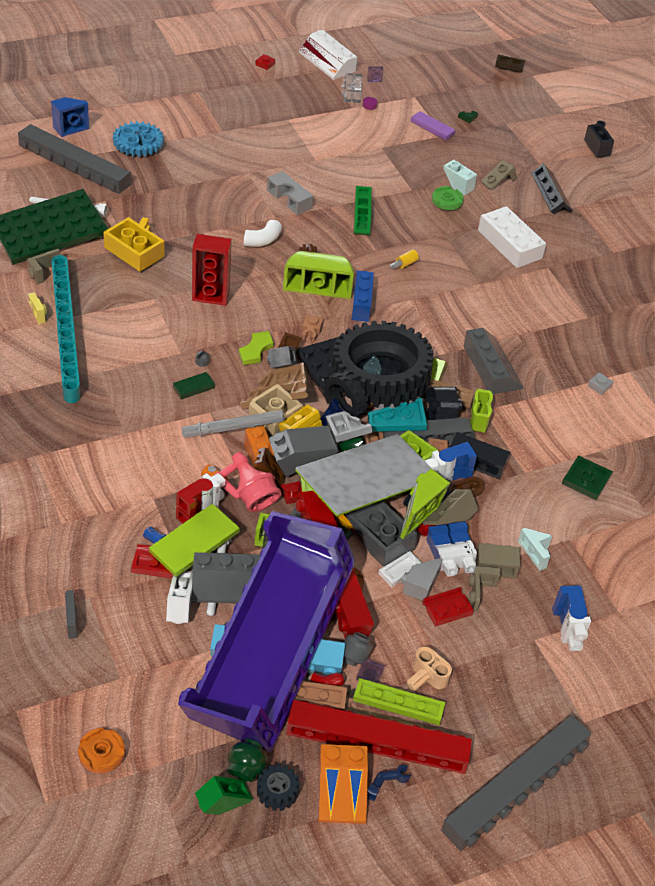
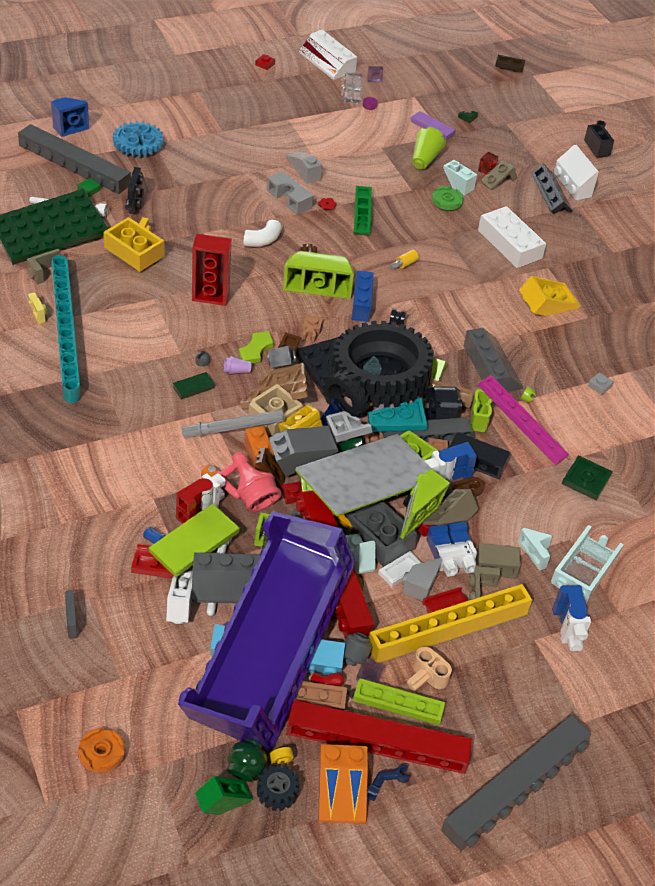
(90, 186): none -> green tile
(135, 191): none -> black plate
(235, 366): none -> lavender cone
(281, 755): none -> yellow tile
(306, 165): none -> light grey slope
(327, 204): none -> red plant
(363, 553): none -> light aqua slope
(397, 316): none -> black wheel
(427, 146): none -> lime cone
(449, 623): none -> yellow brick
(488, 163): none -> clear red plate
(523, 420): none -> dark pink tile
(527, 393): none -> lime hinge
(548, 296): none -> yellow slope
(576, 173): none -> white slope
(586, 564): none -> door

